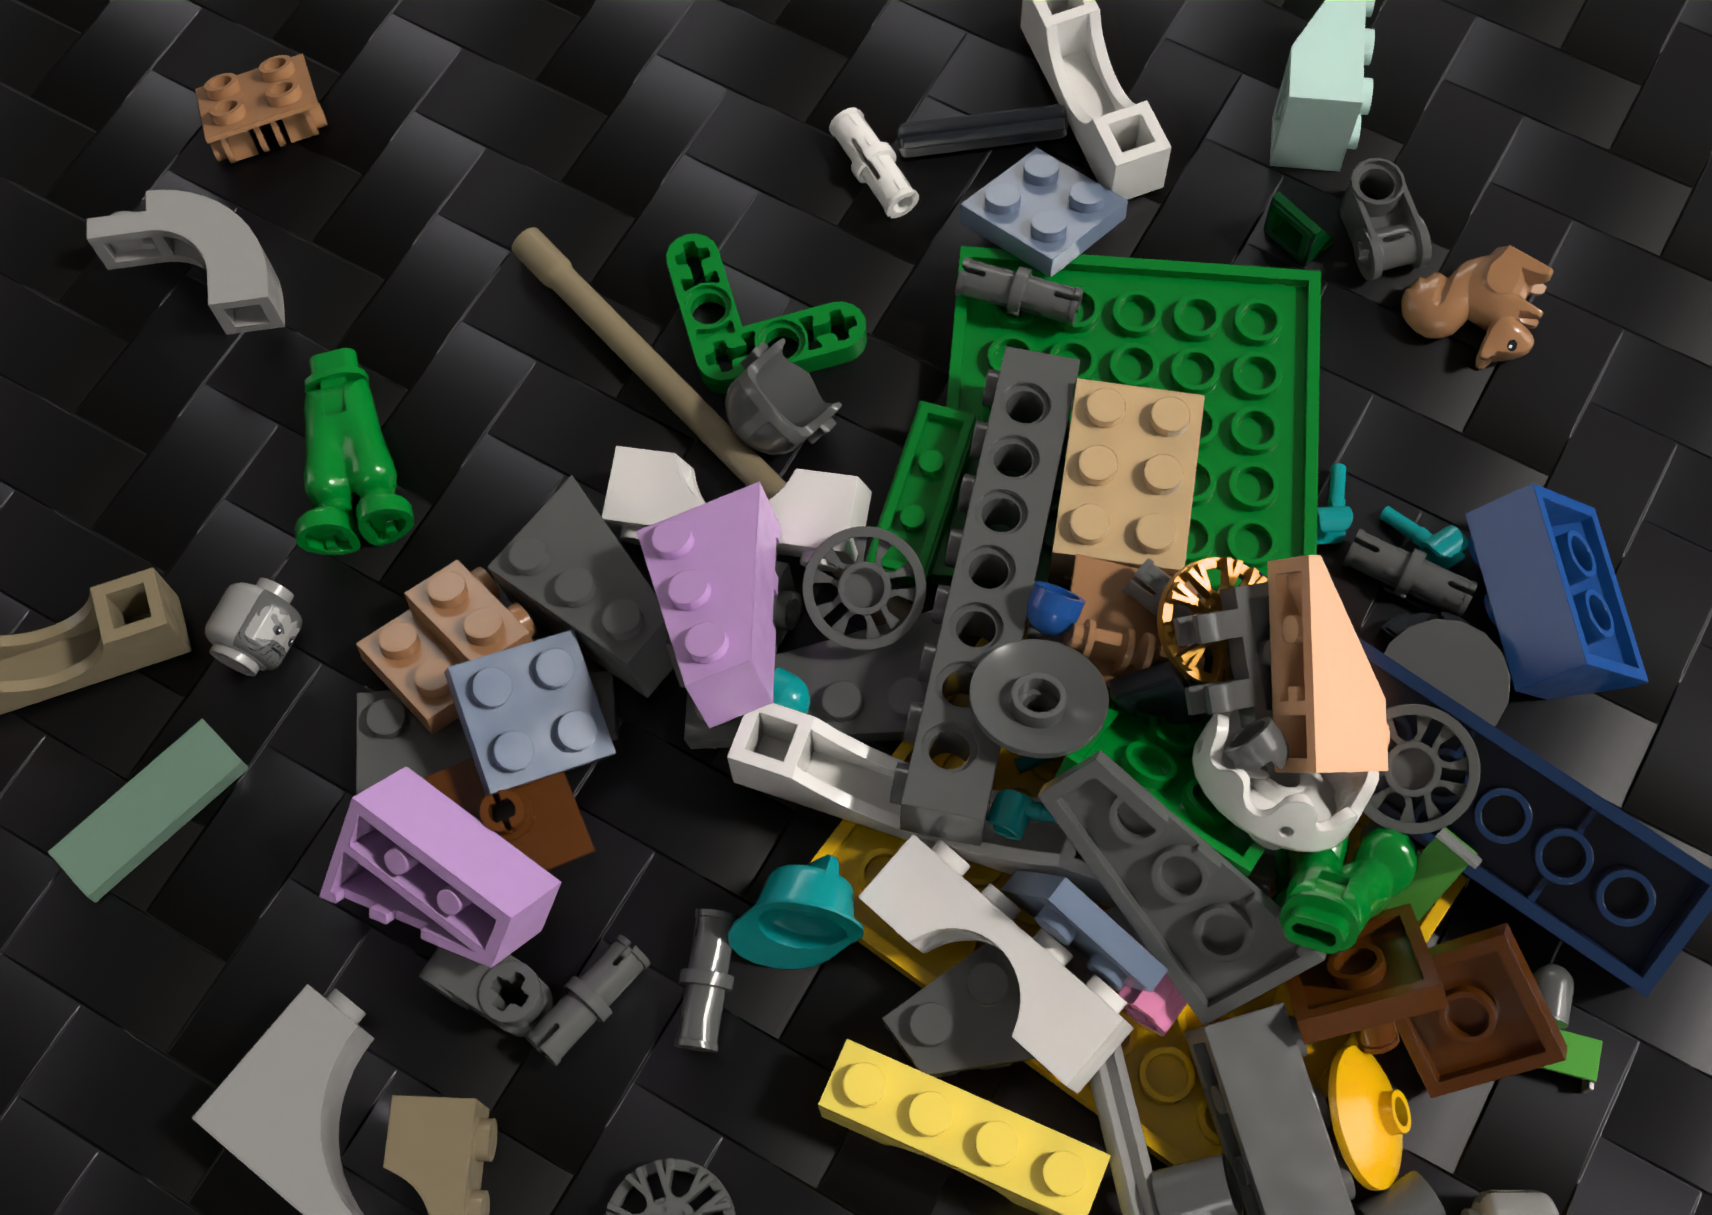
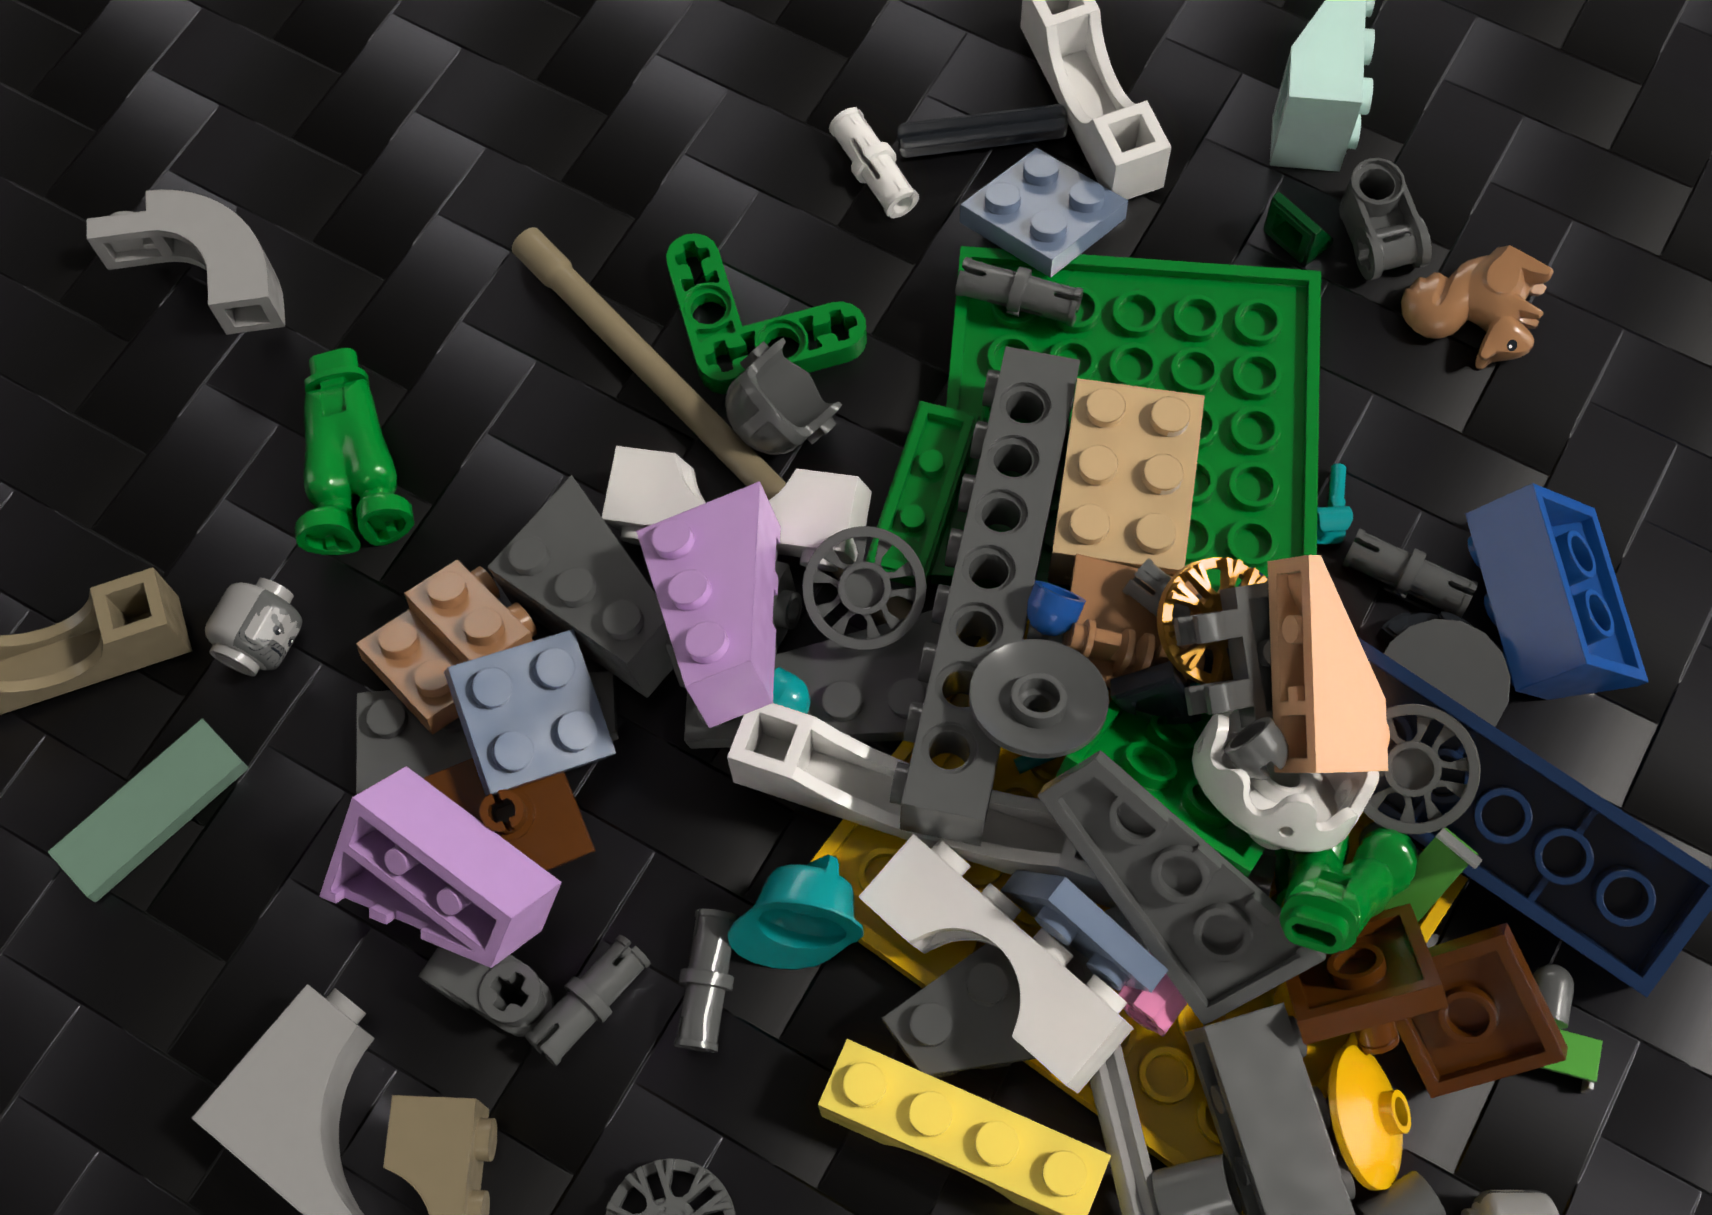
(261, 96): medium nougat hinge -> none
(1012, 813): teal hand -> none
(1441, 548): teal hand -> none

